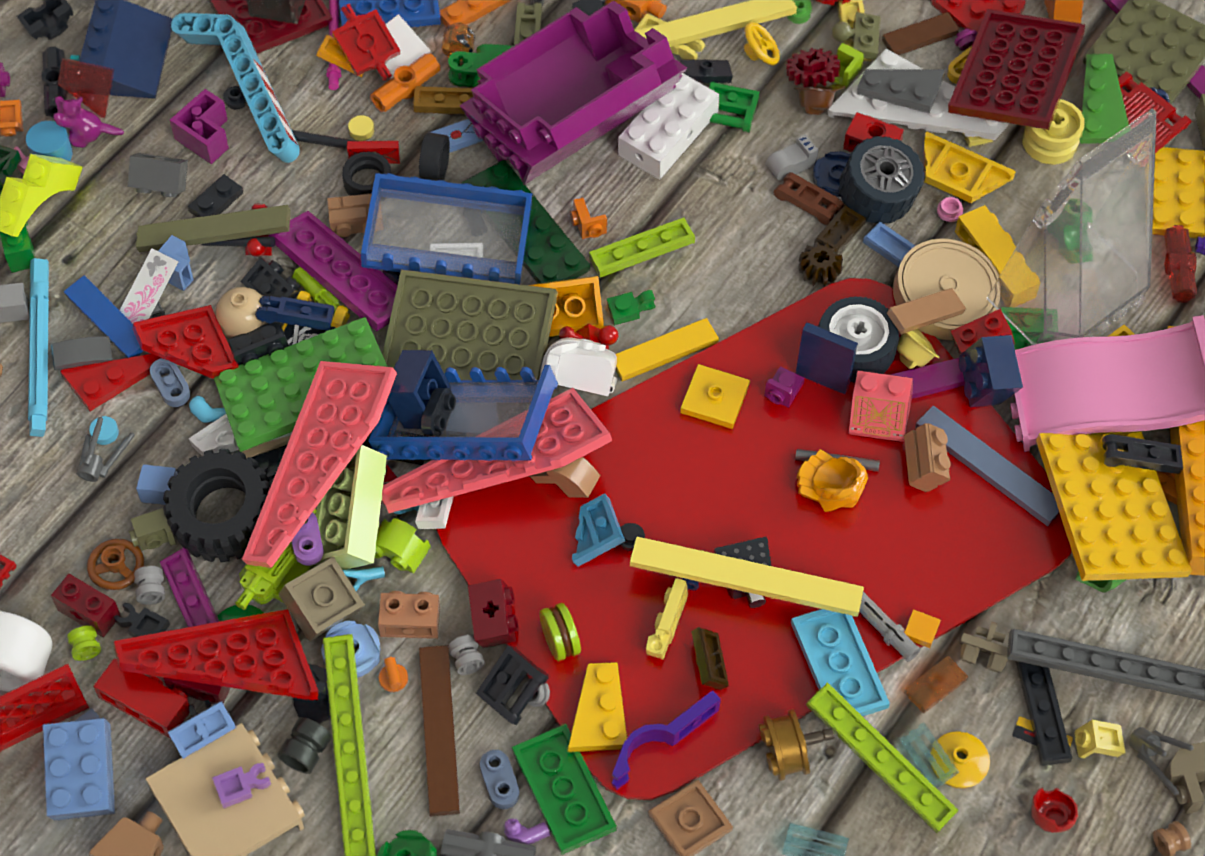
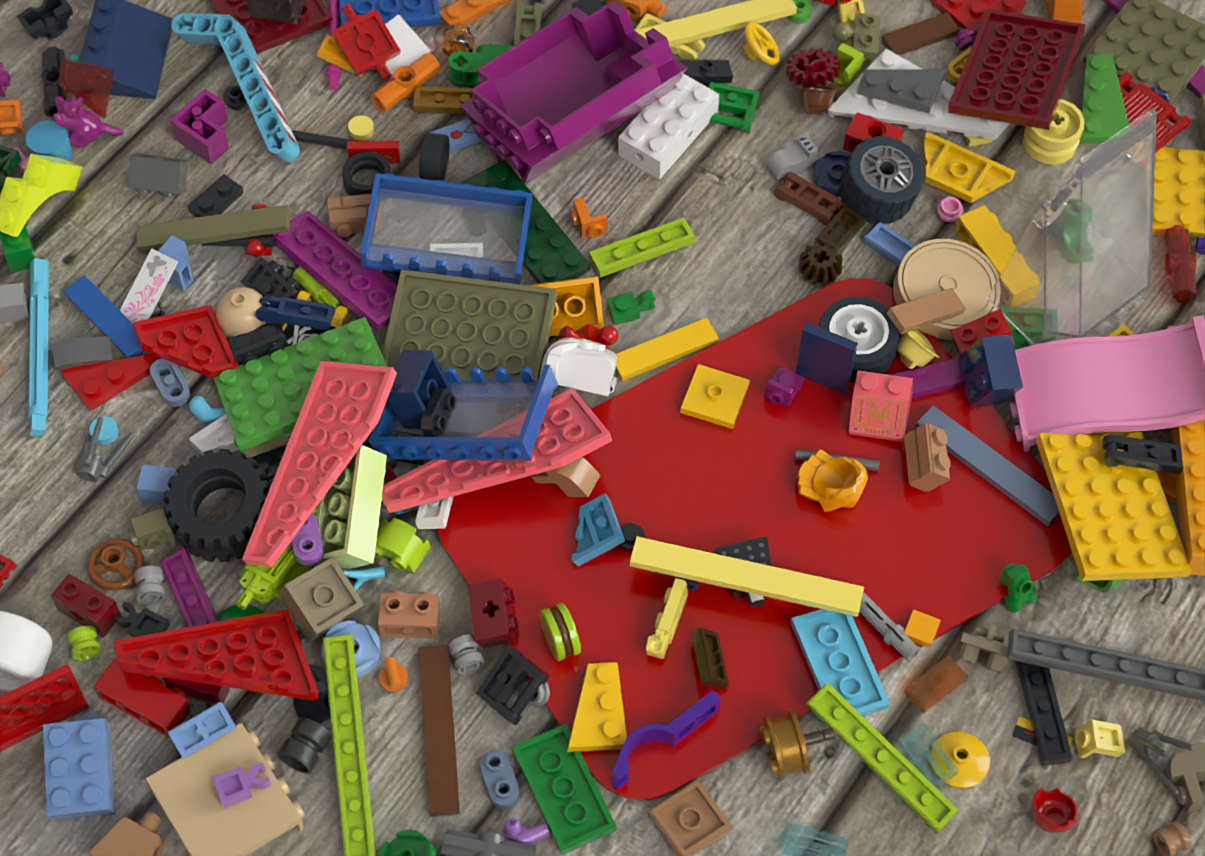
(1020, 587): none -> green plate

